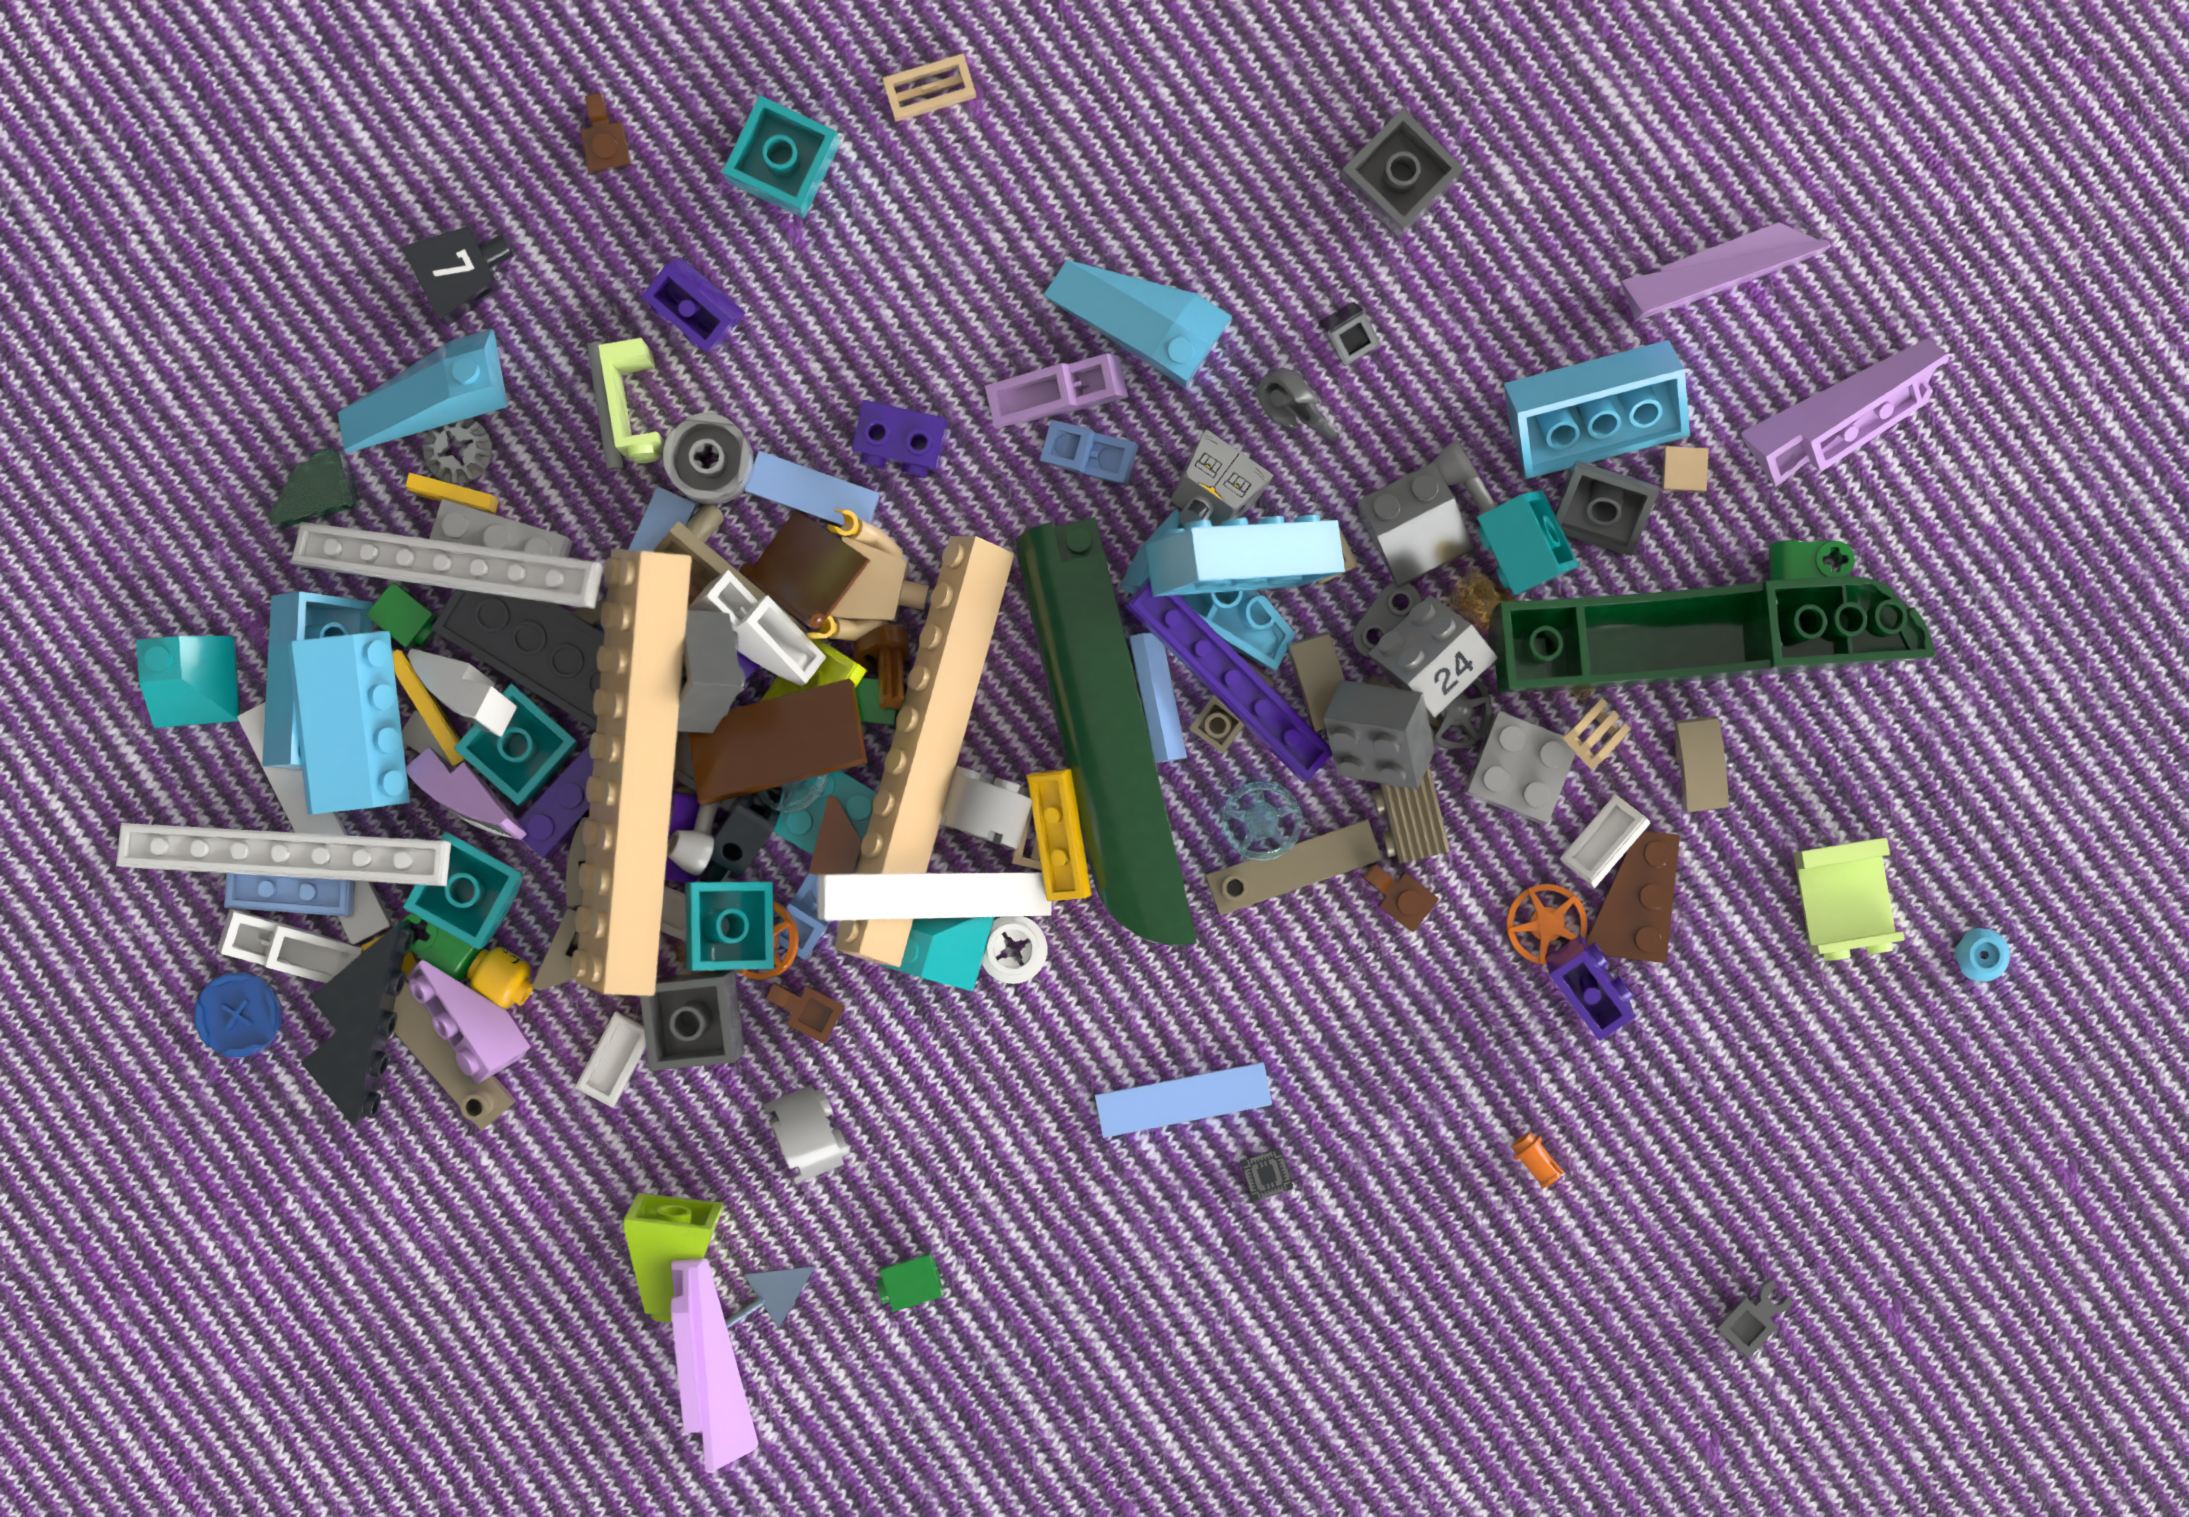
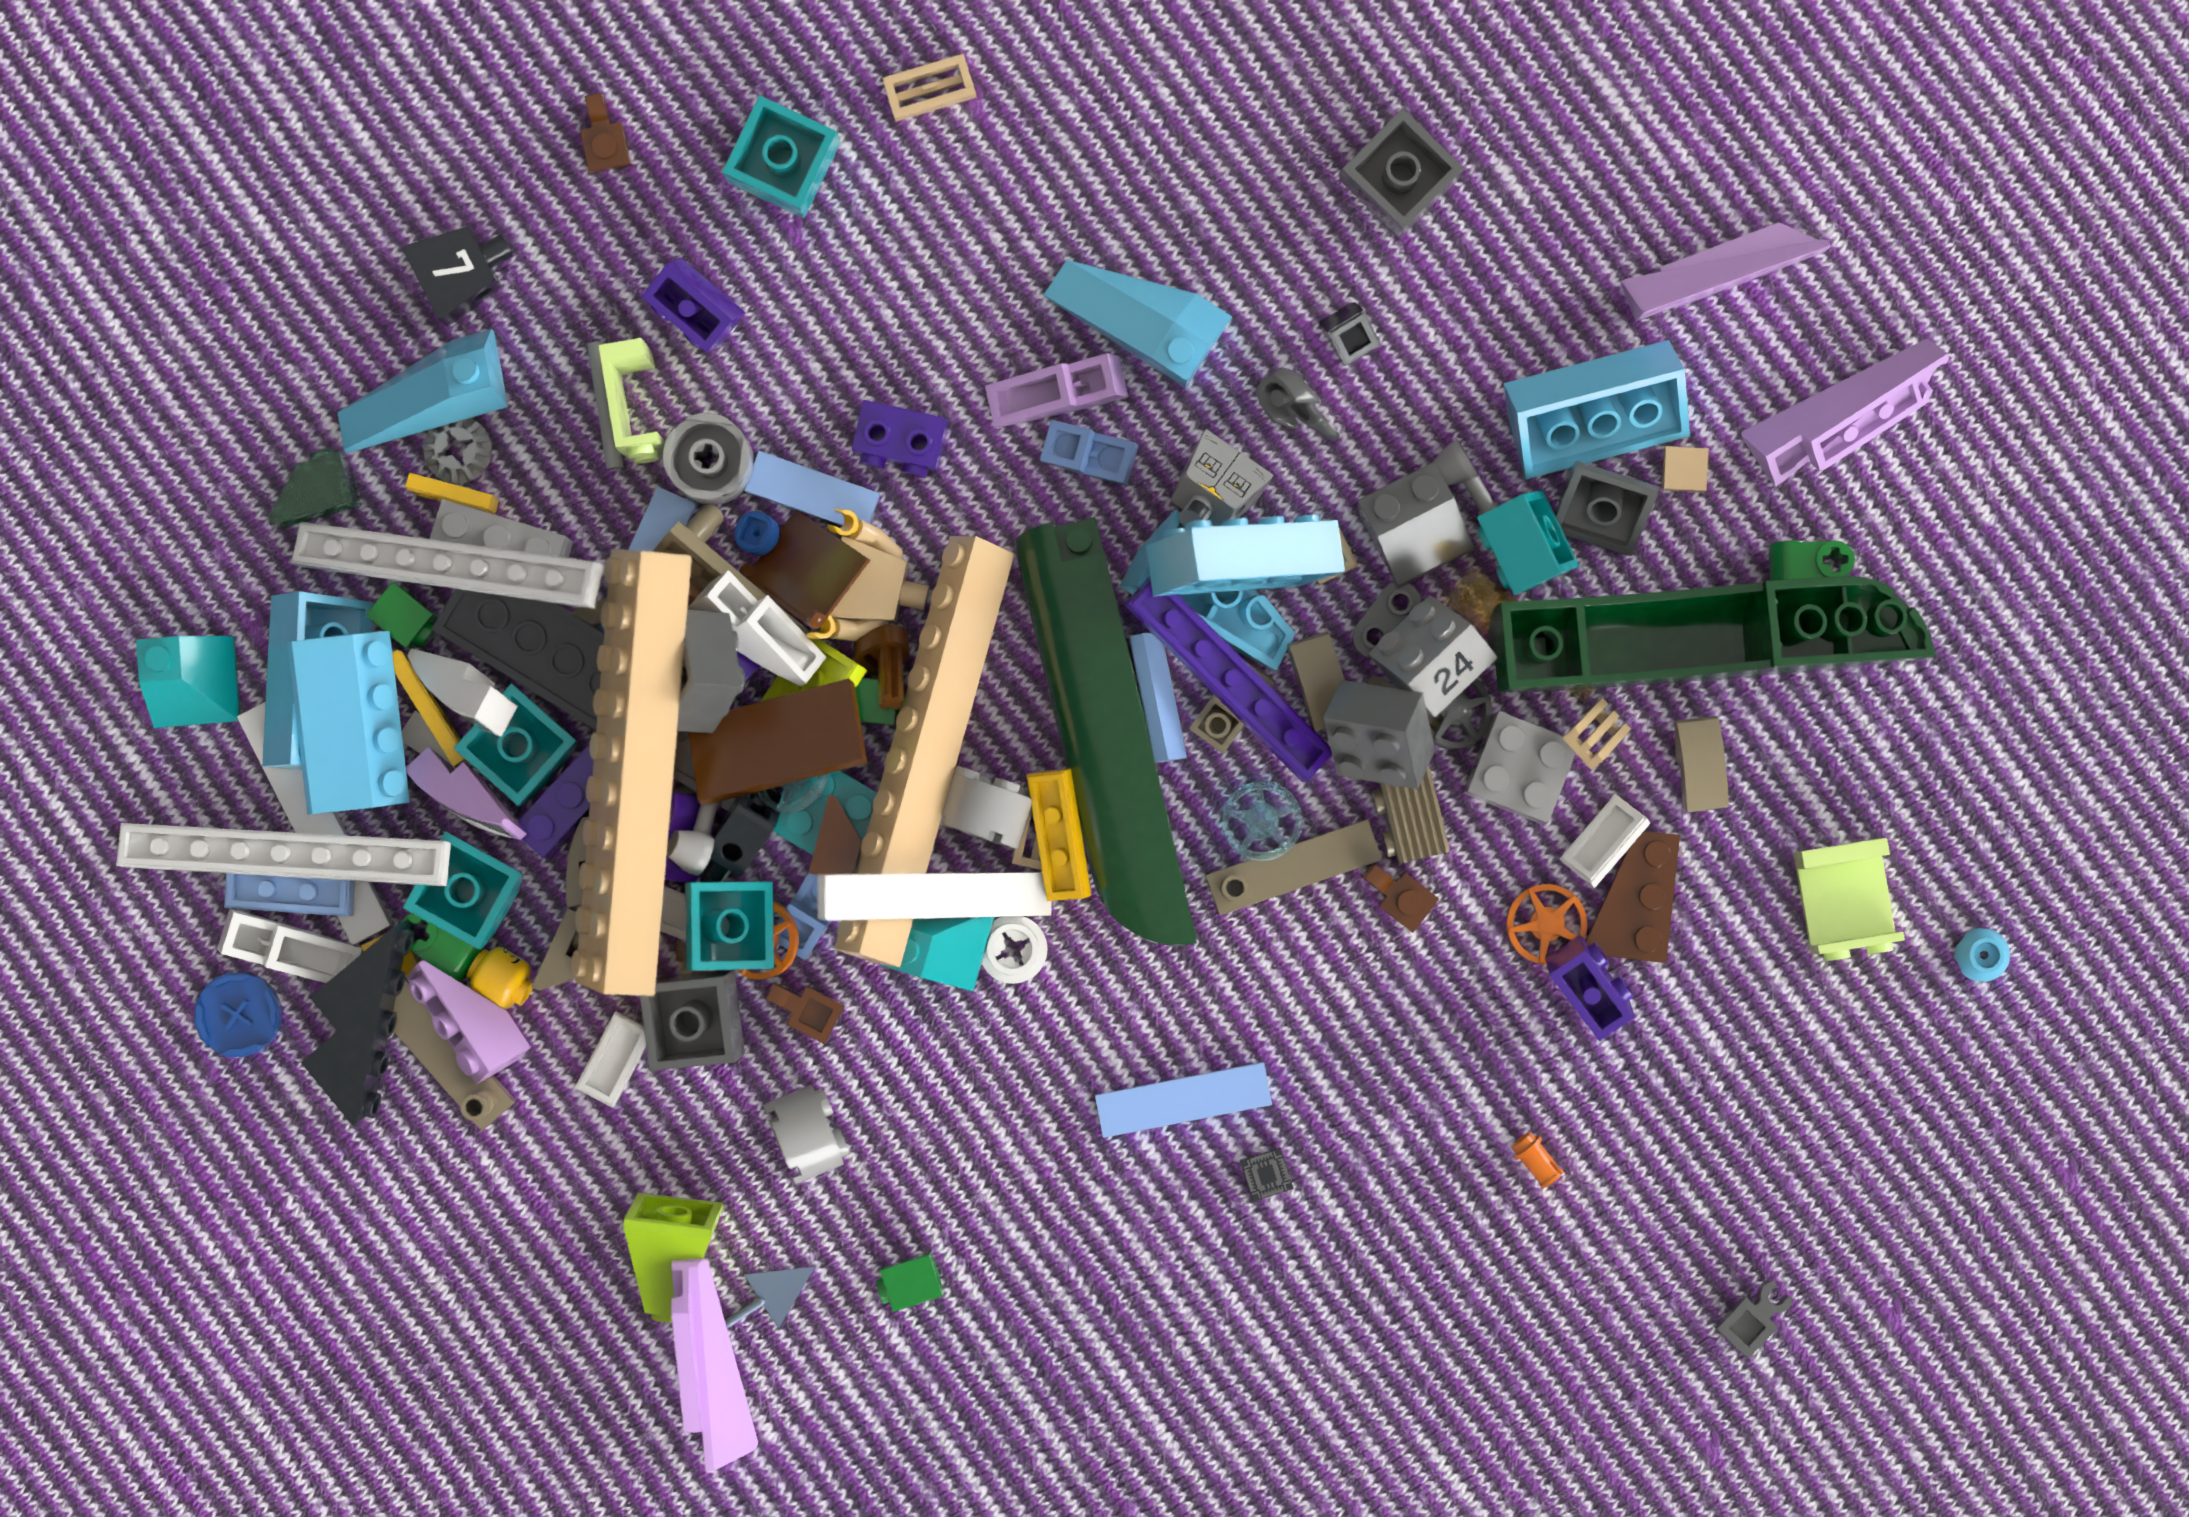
(756, 533): none -> blue tile

